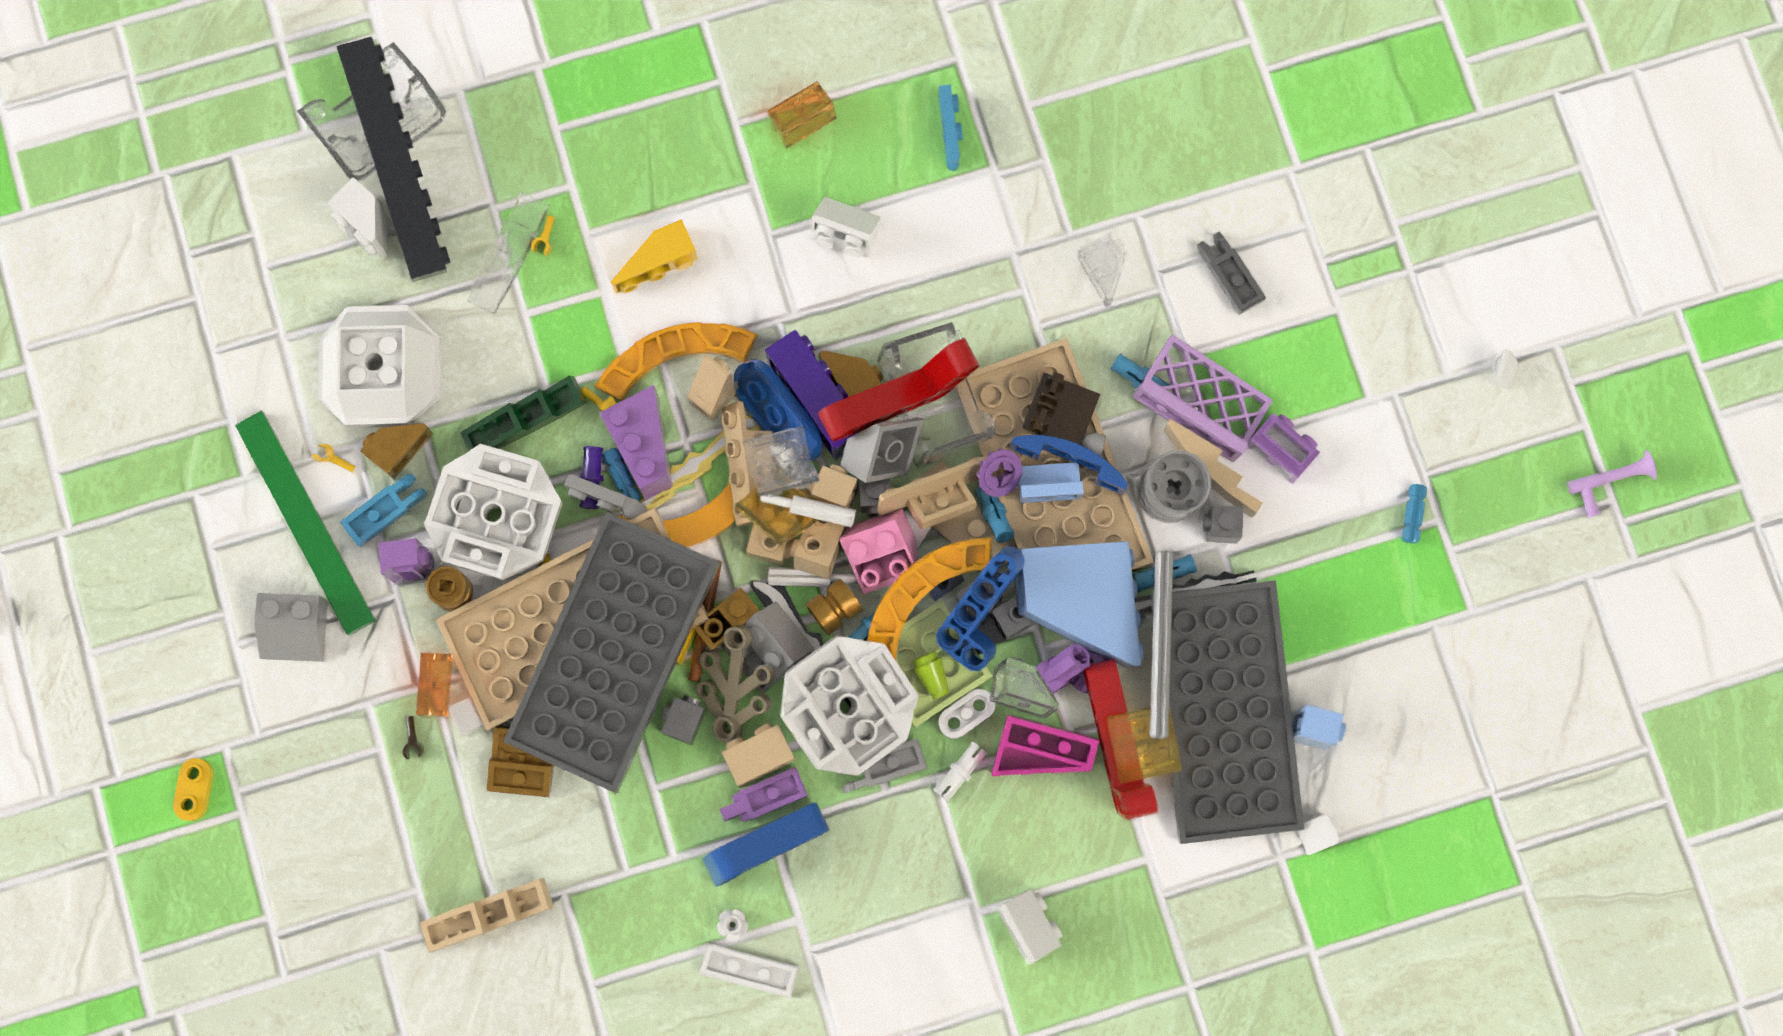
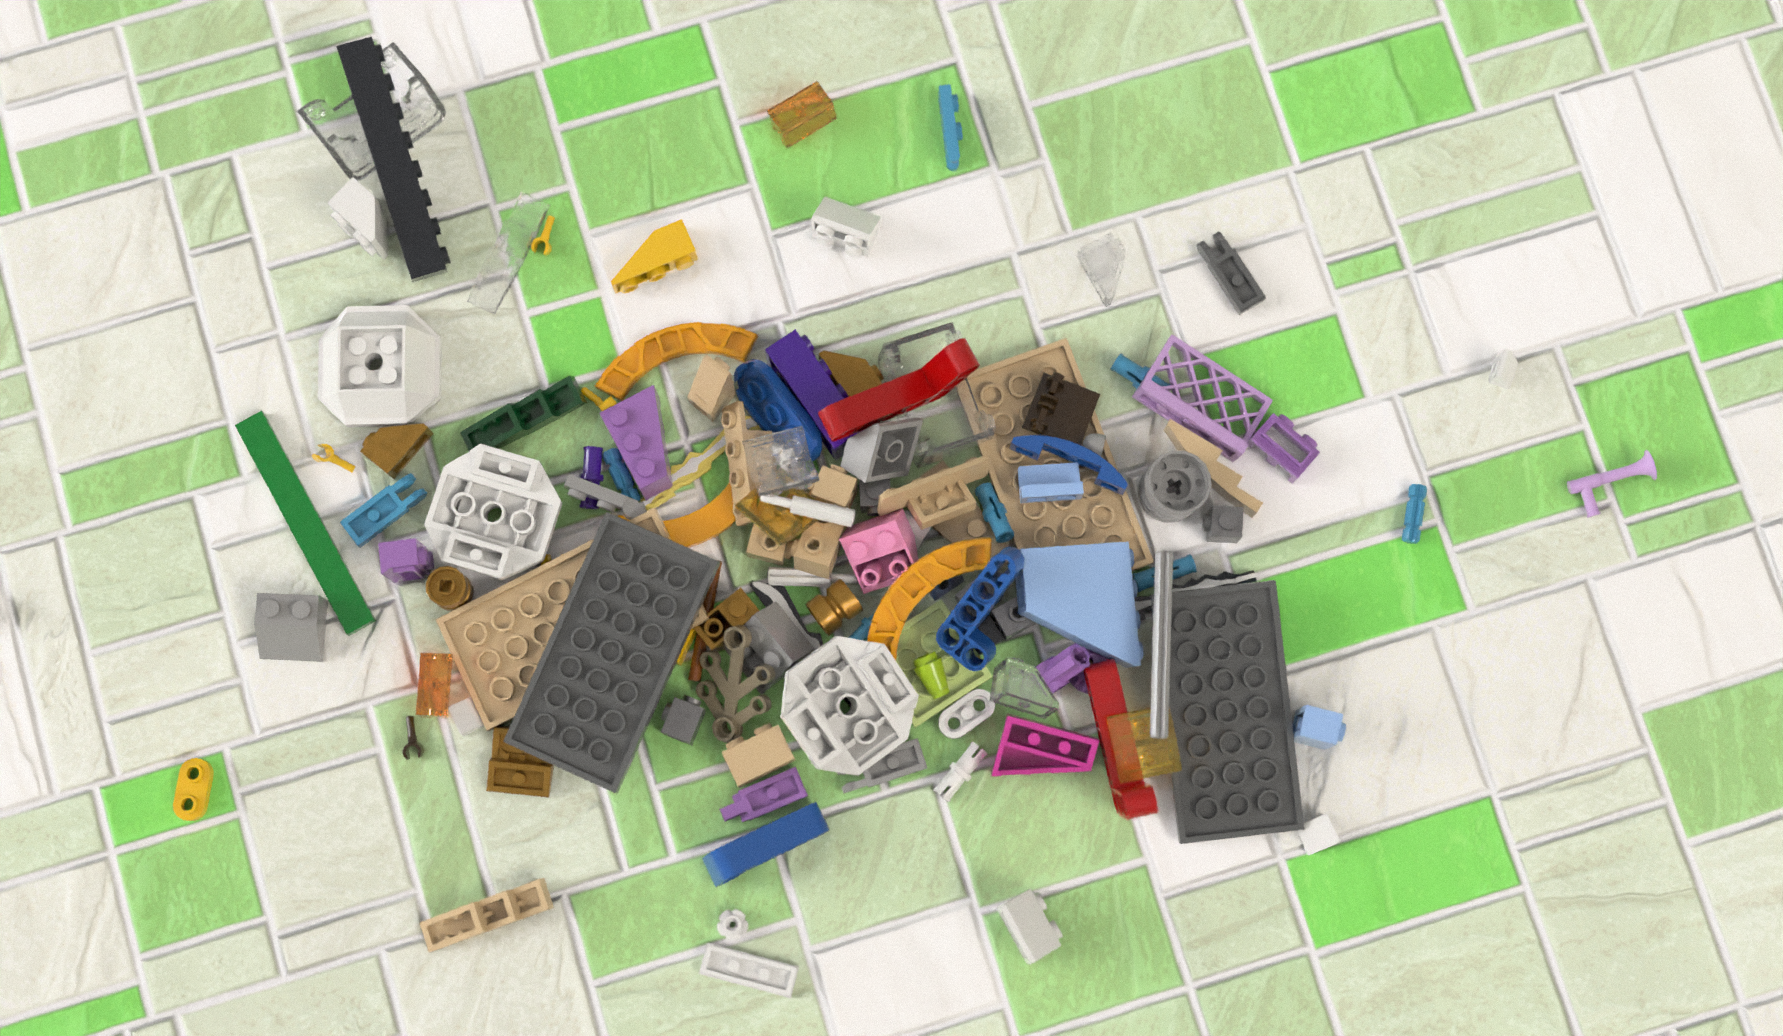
(1007, 480): medium lavender gear -> none

